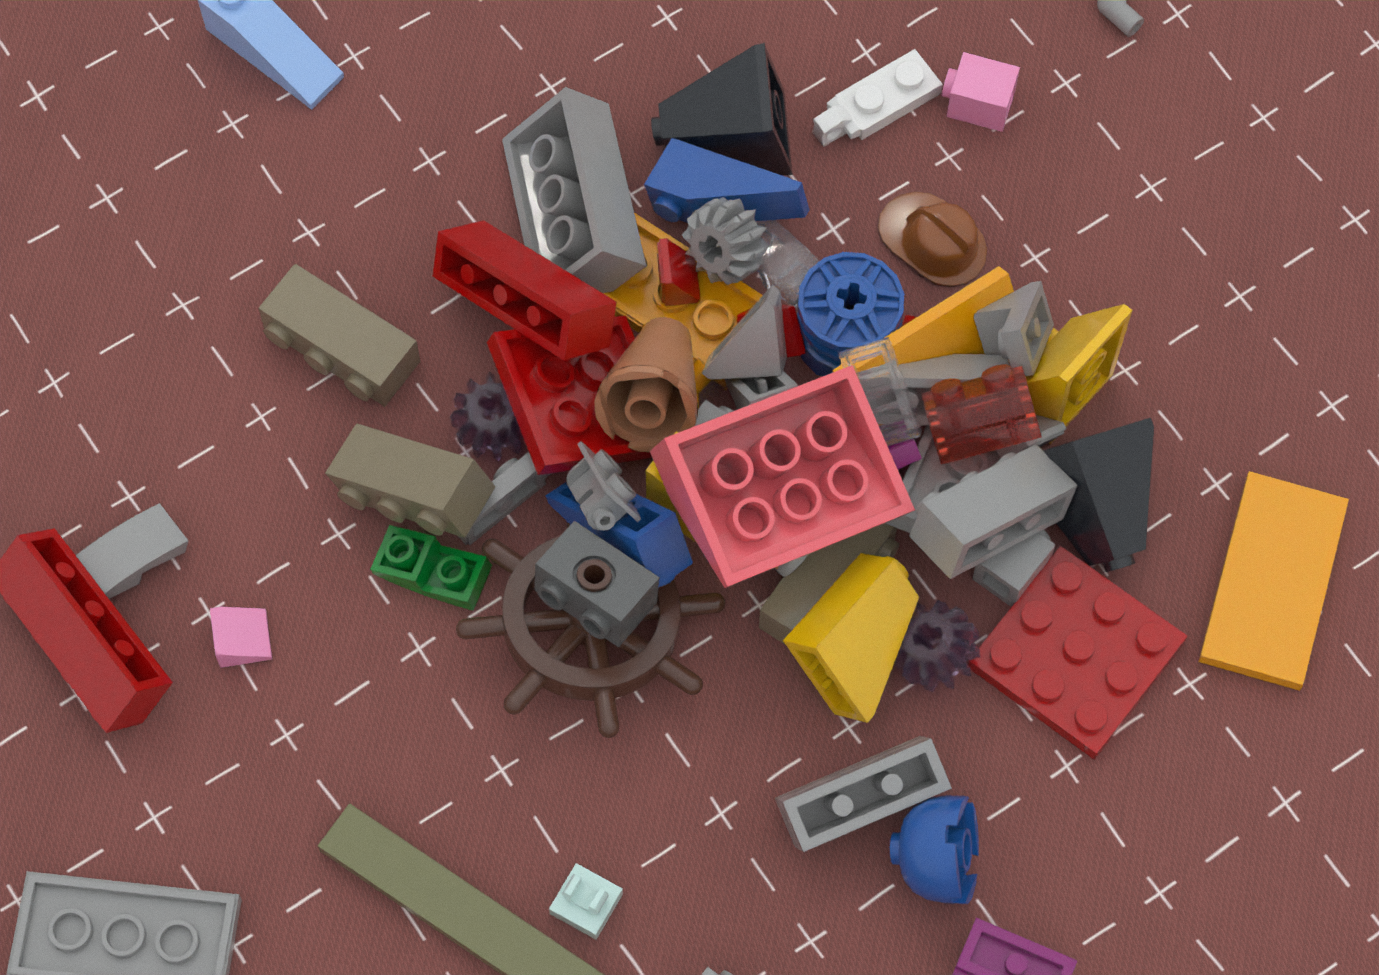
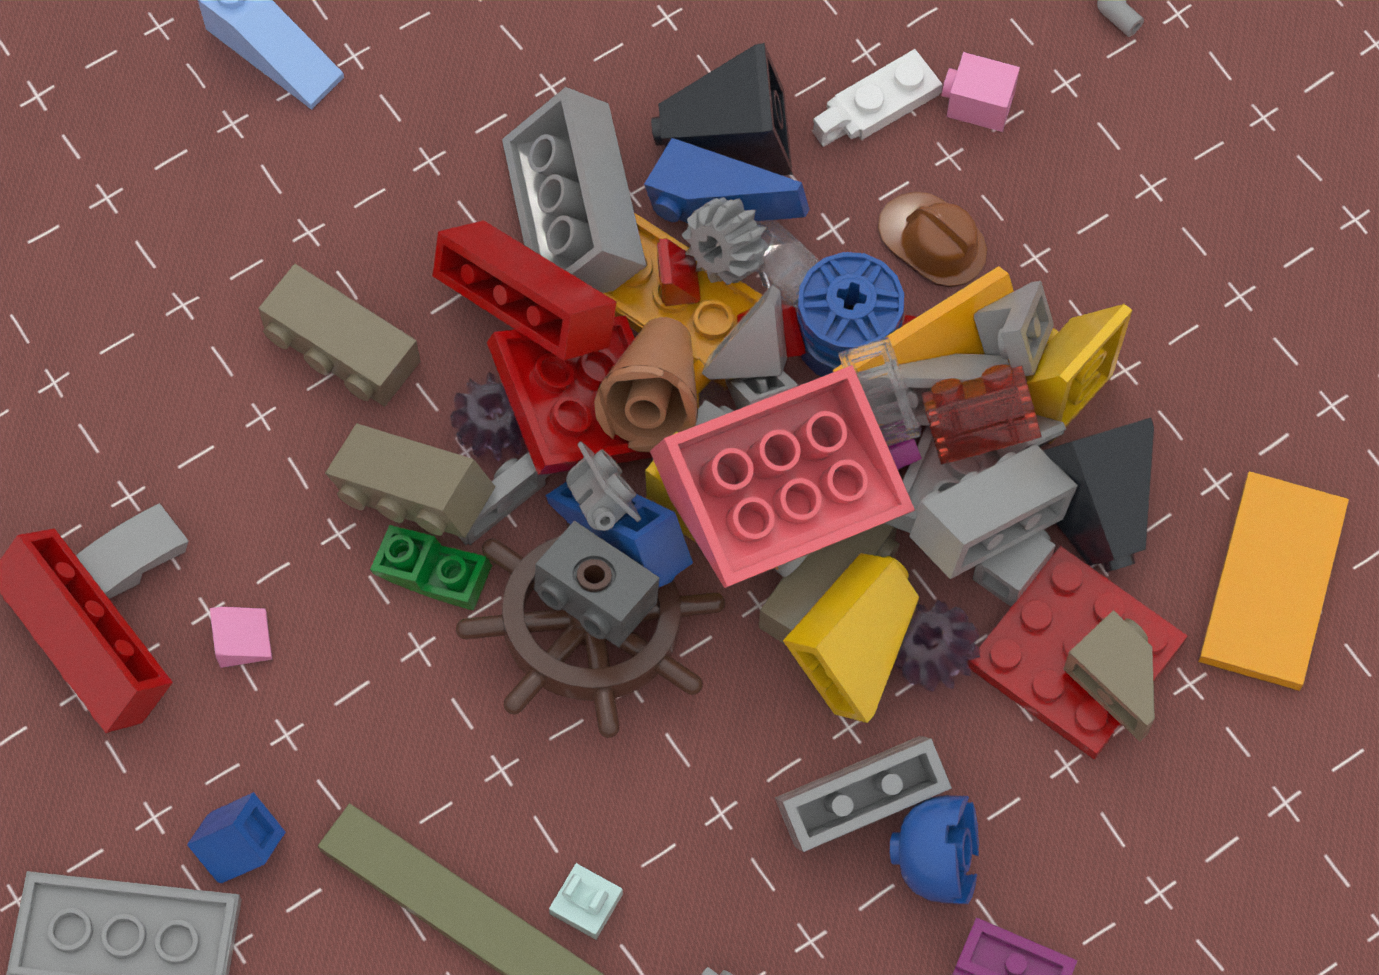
(236, 838): none -> blue panel
(1117, 671): none -> dark tan slope

